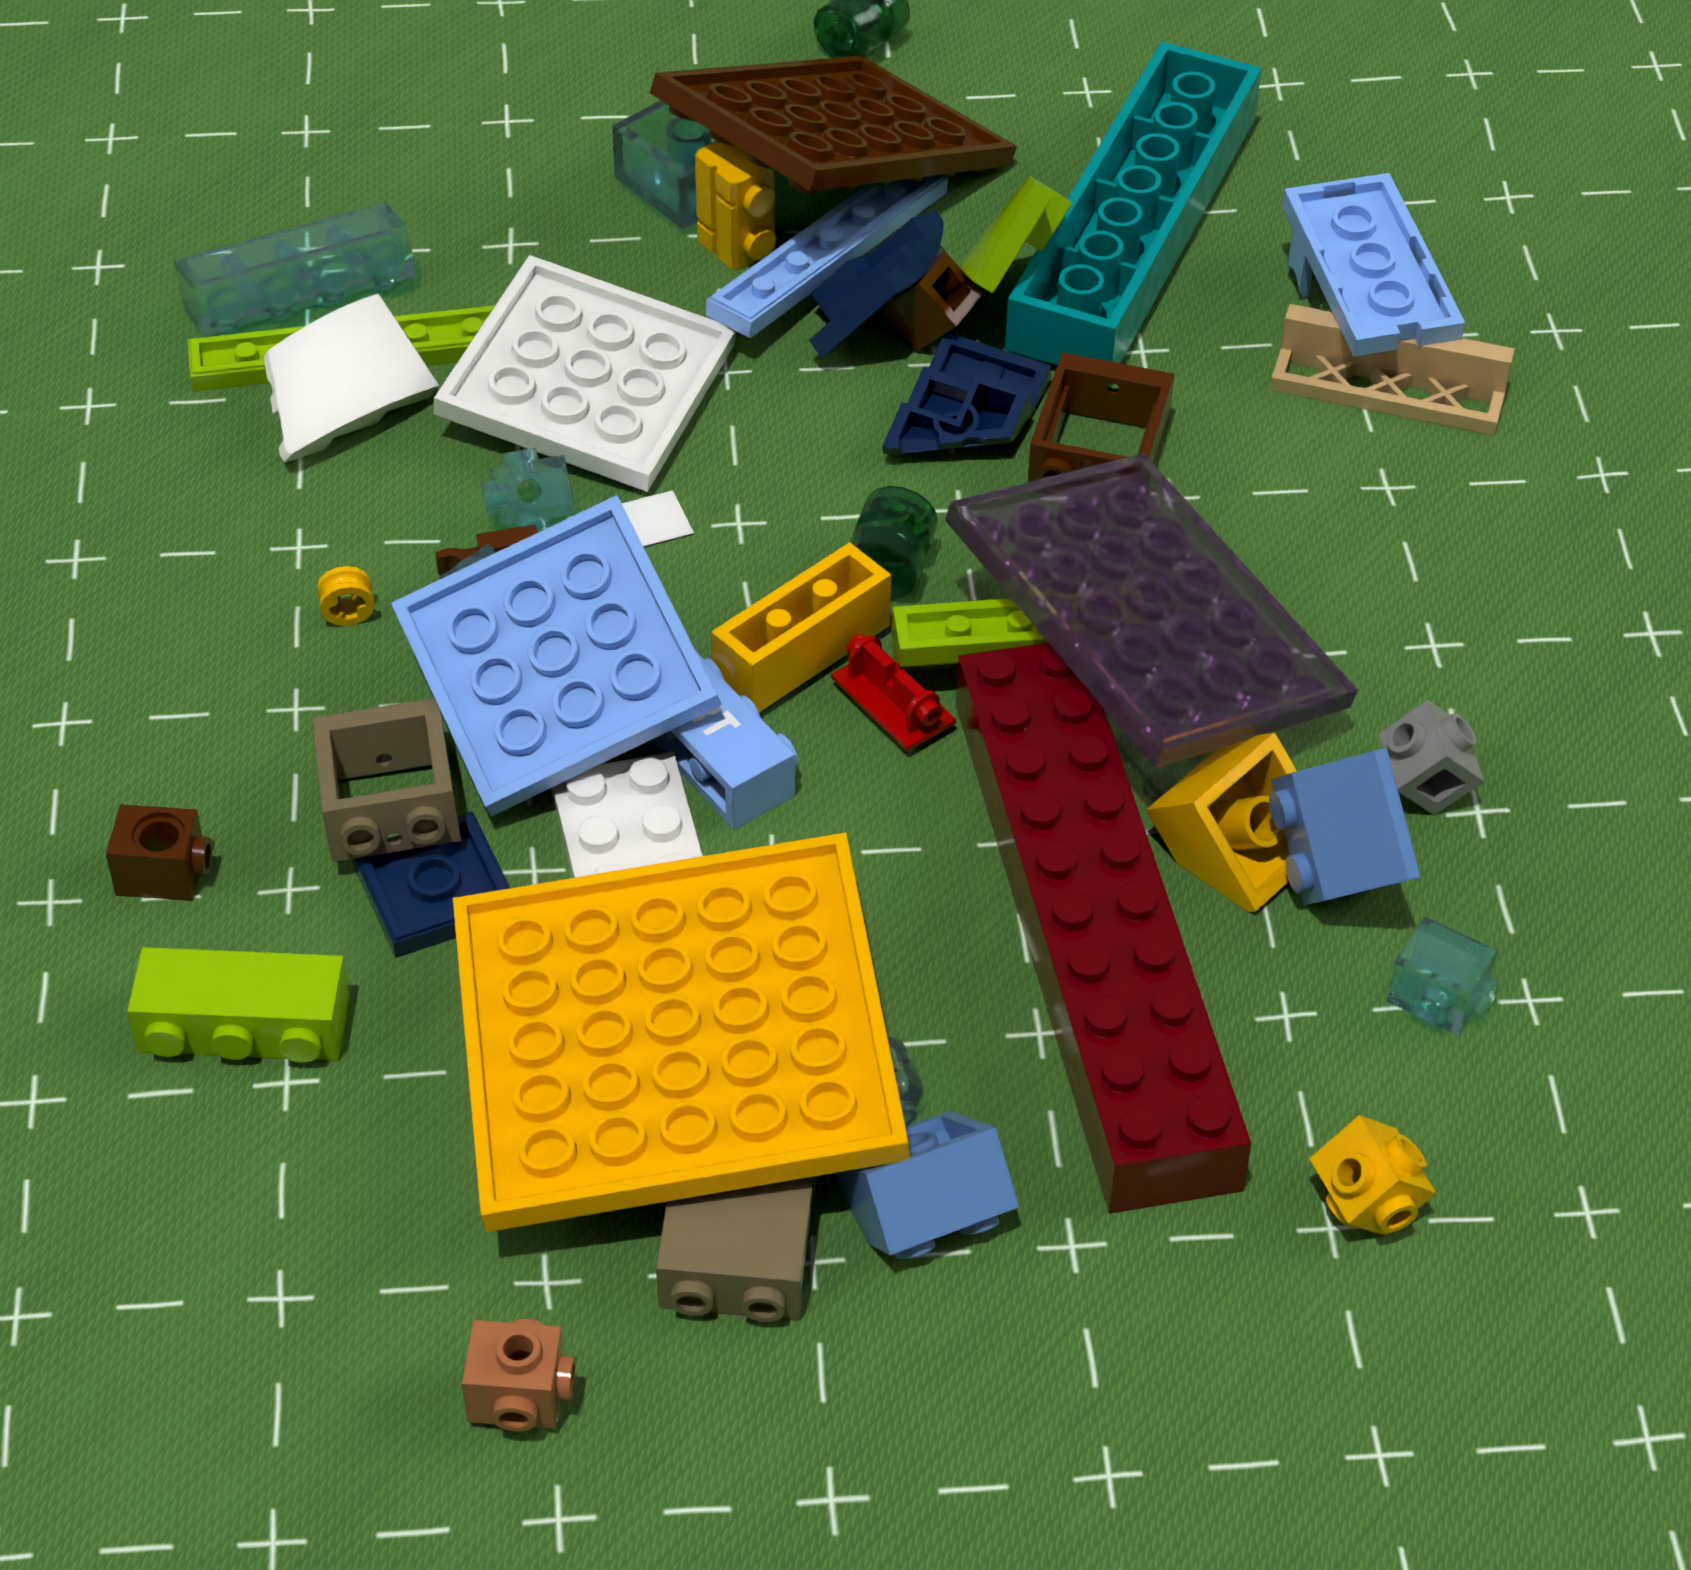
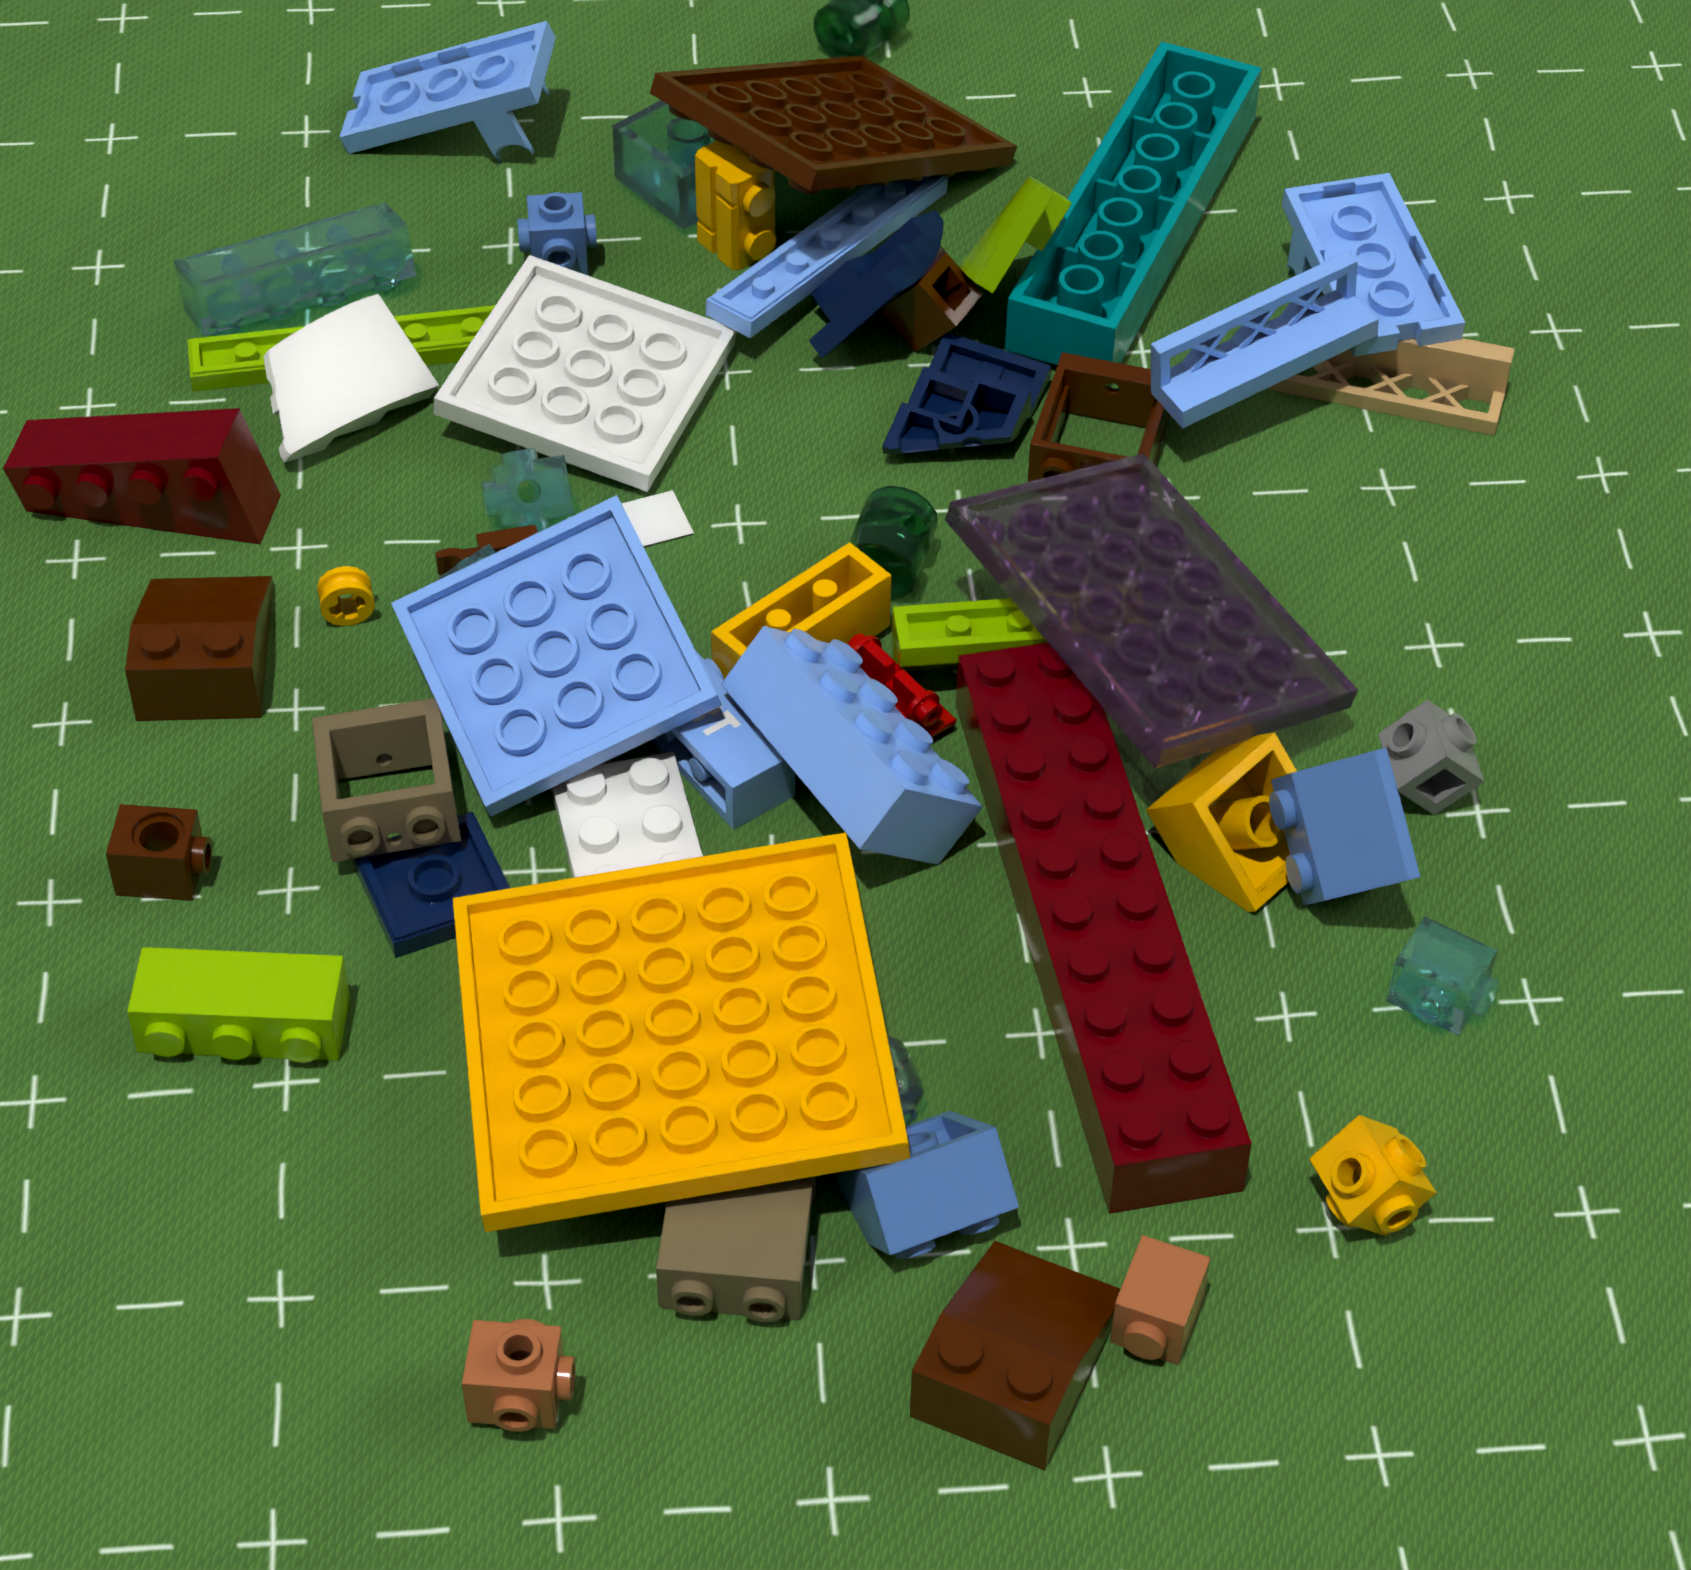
(148, 472): none -> dark red wedge
(200, 648): none -> reddish brown slope
(453, 87): none -> light blue piece
(558, 225): none -> medium blue brick
(852, 745): none -> light blue brick
(1013, 1354): none -> reddish brown slope
(1159, 1300): none -> nougat brick
(1261, 350): none -> light blue fence

